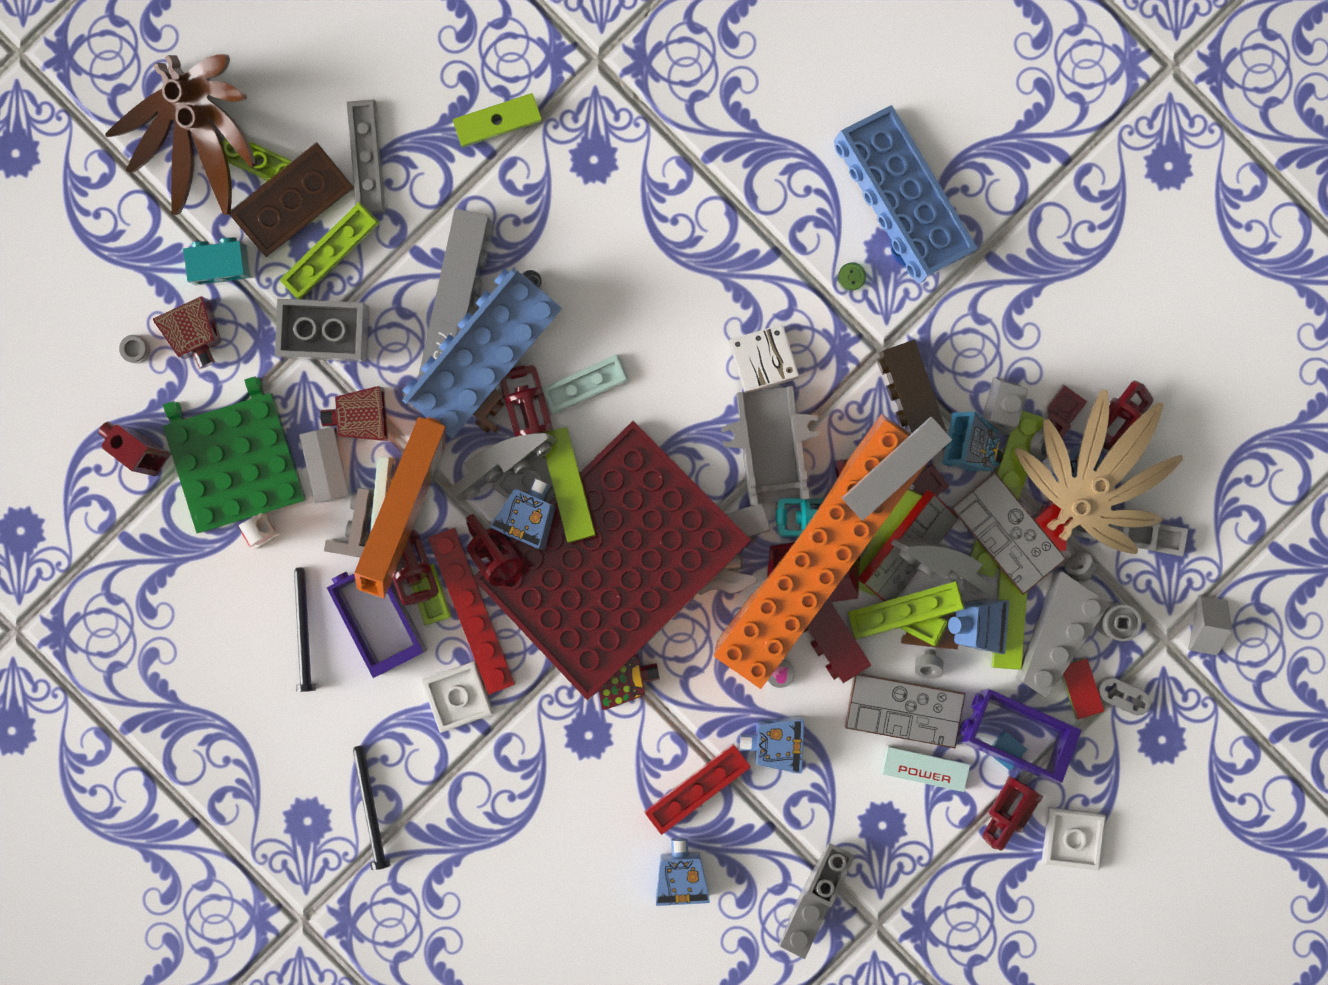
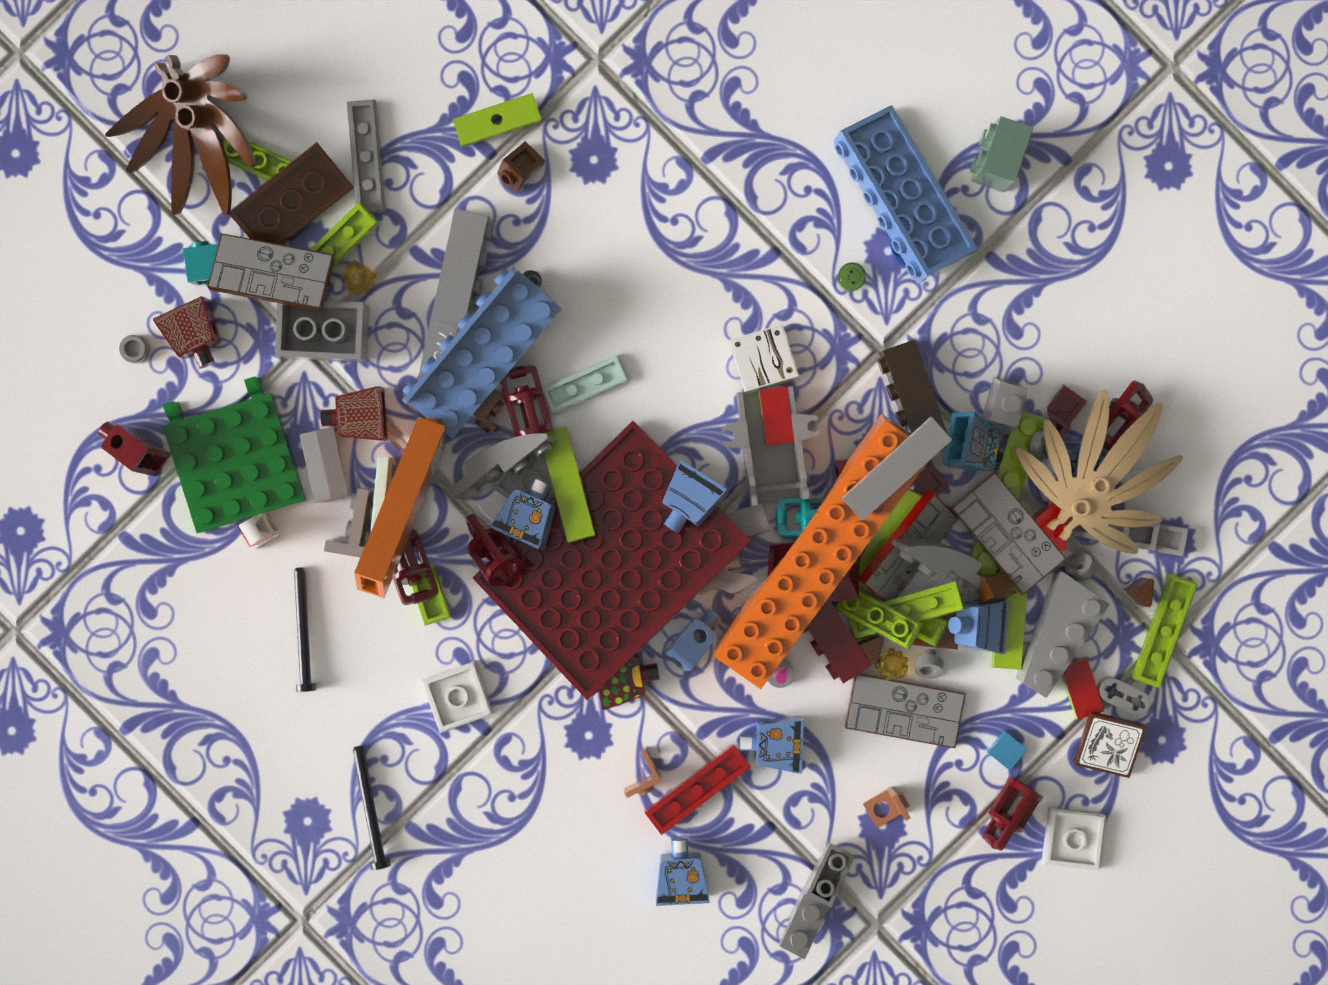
(271, 272): none -> light grey tile
(361, 284): none -> clear yellow animal
(374, 666): dark purple window -> none
(471, 611): red plate -> none
(519, 166): none -> reddish brown bracket
(645, 785): none -> nougat bracket
(685, 650): none -> medium blue torso
(691, 497): none -> medium blue torso
(776, 416): none -> red tile
(872, 647): none -> reddish brown slope
(891, 624): none -> lime tile
(893, 660): none -> clear yellow animal
(897, 804): none -> nougat bracket
(925, 768): light aqua tile -> none
(995, 588): none -> reddish brown slope
(1001, 153): none -> sand green brick
(1063, 748): dark purple window -> none
(1109, 744): none -> tile
(1120, 622): light grey wheel -> none
(1141, 591): none -> reddish brown slope
(1164, 630): none -> lime tile
(1210, 625): light grey slope -> none

